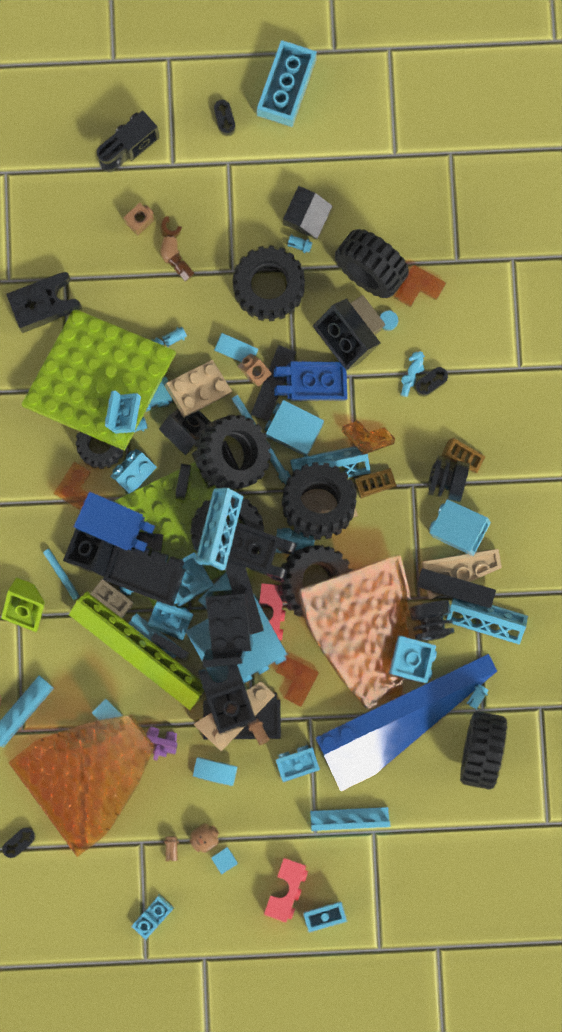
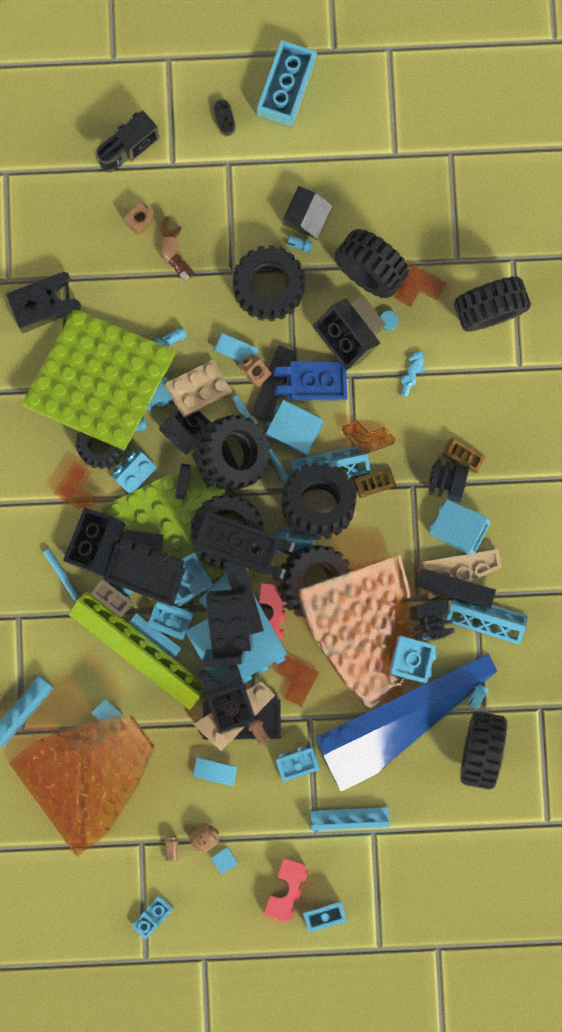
(22, 846): black beam -> none
(23, 605): lime slope -> none
(112, 522): blue tile -> none
(122, 412): medium azure bracket -> none
(162, 746): medium lavender hips -> none
(172, 648): black tile -> none
(216, 526): medium azure fence -> none
(429, 378): black beam -> none
(492, 303): none -> black tyre

